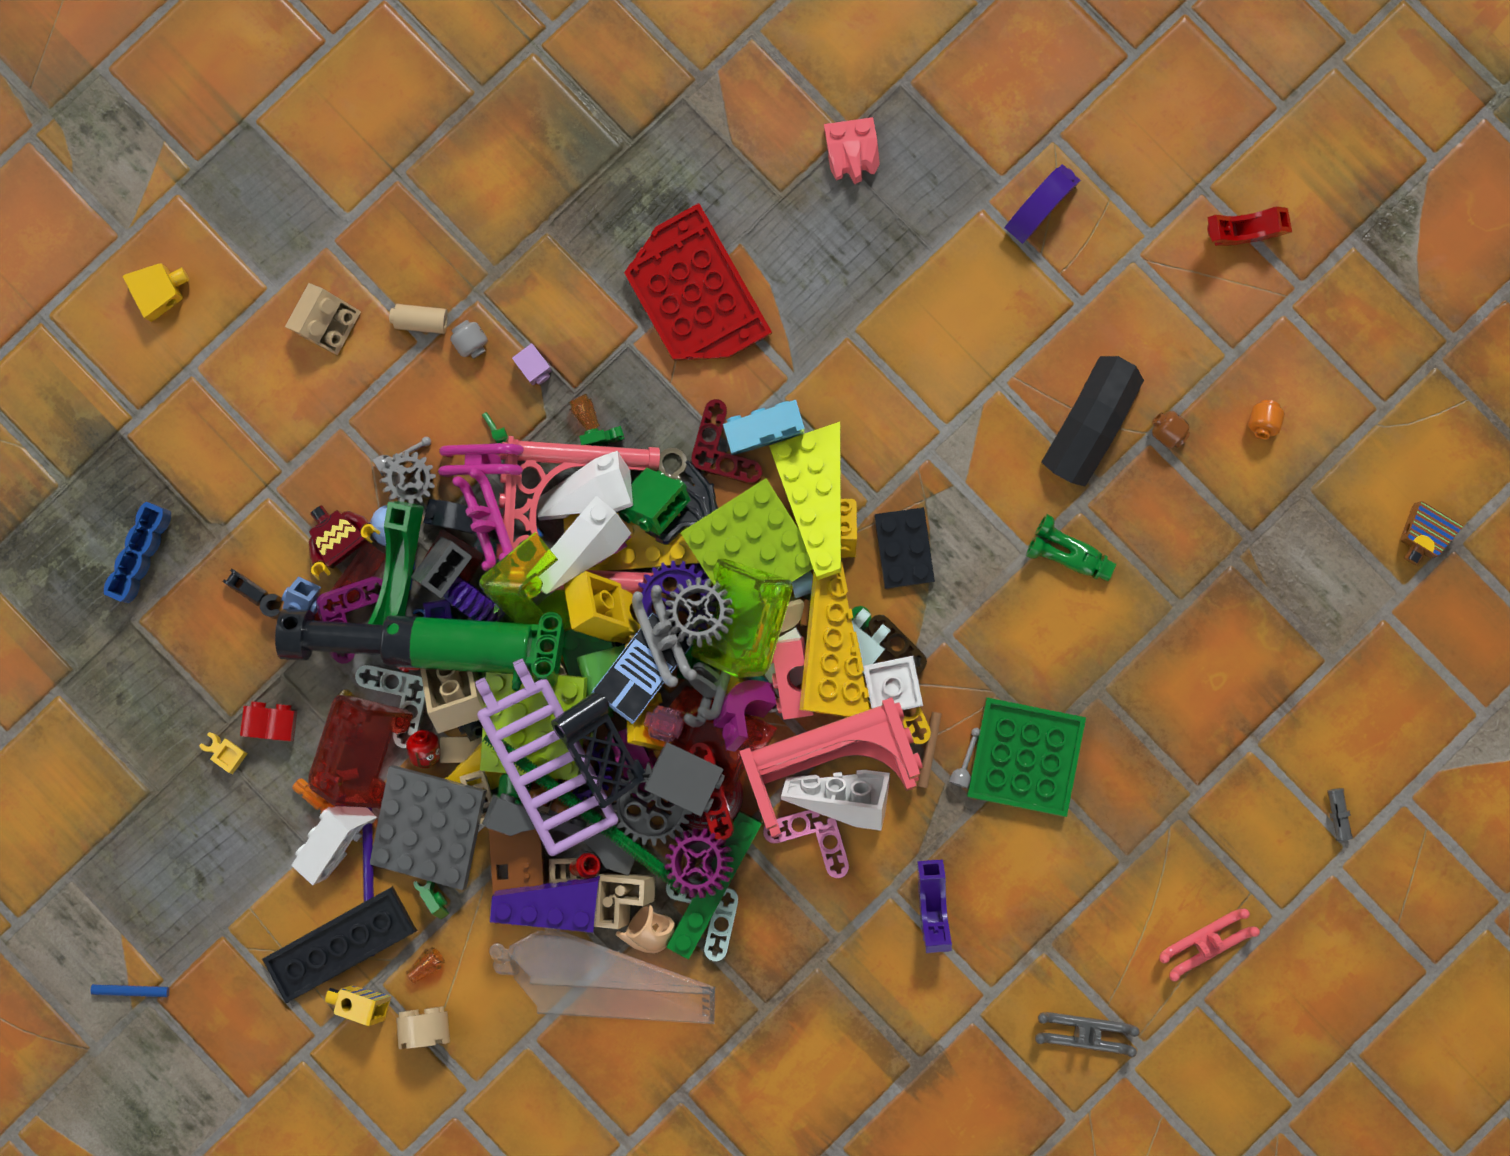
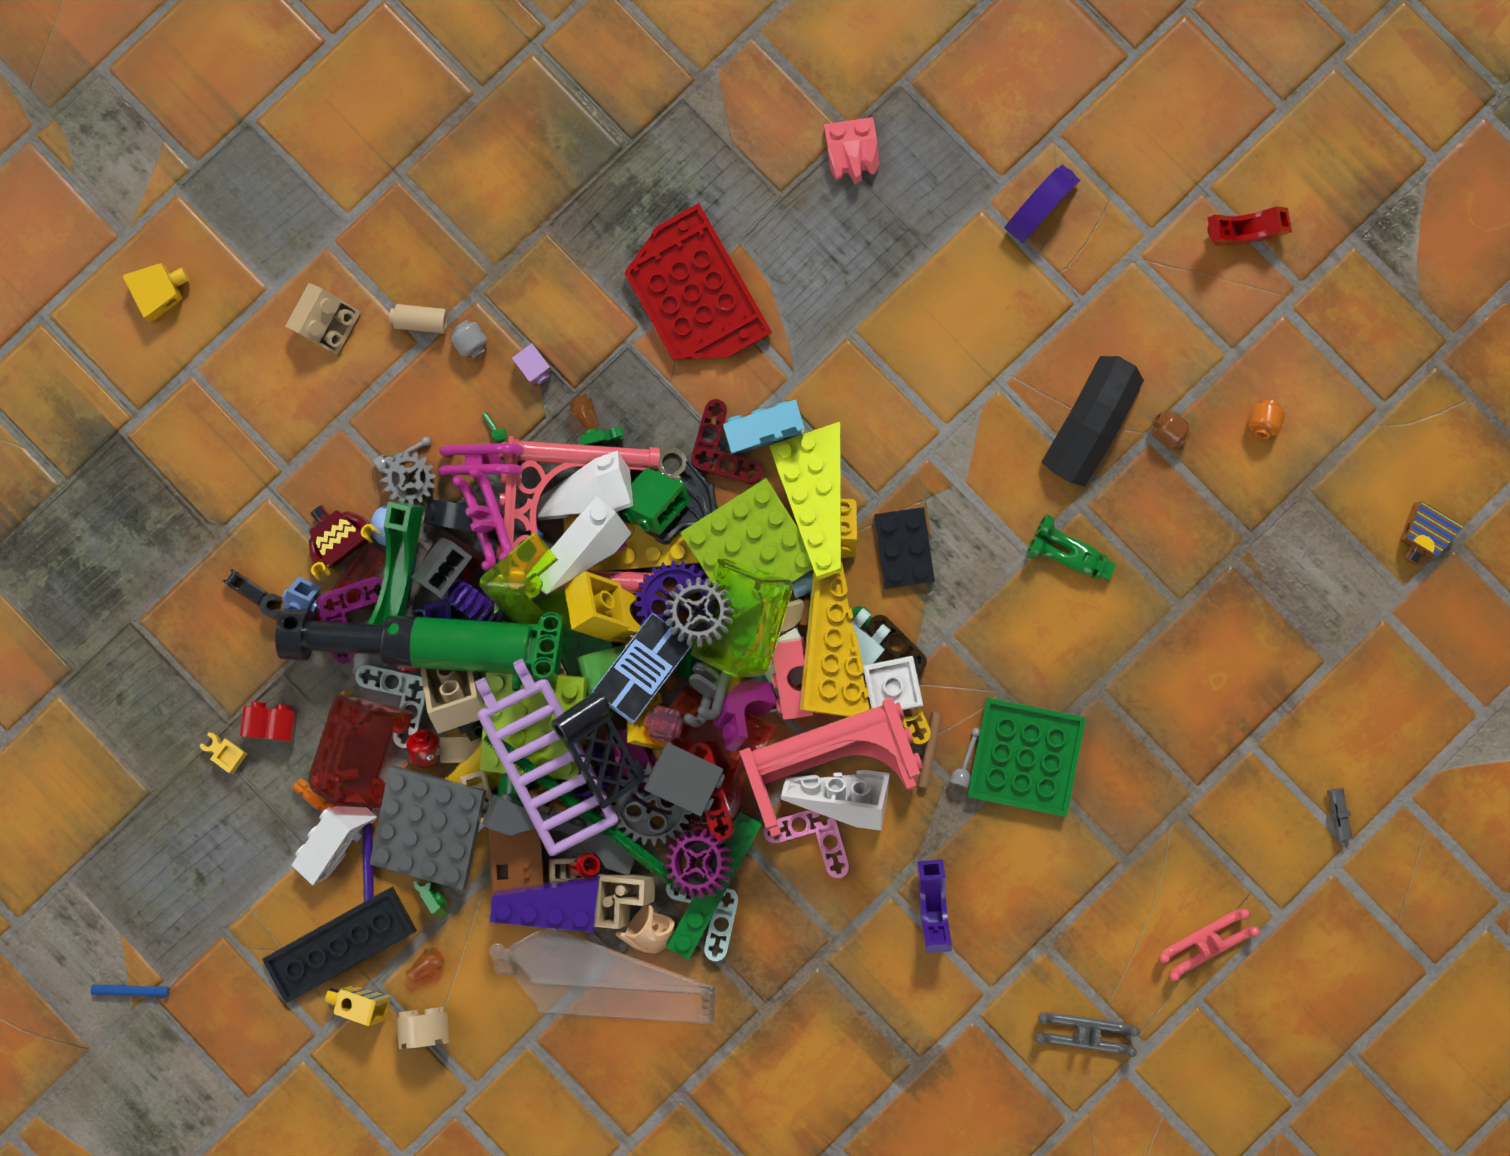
(134, 559): blue brick -> none
(661, 638): light grey piece -> none

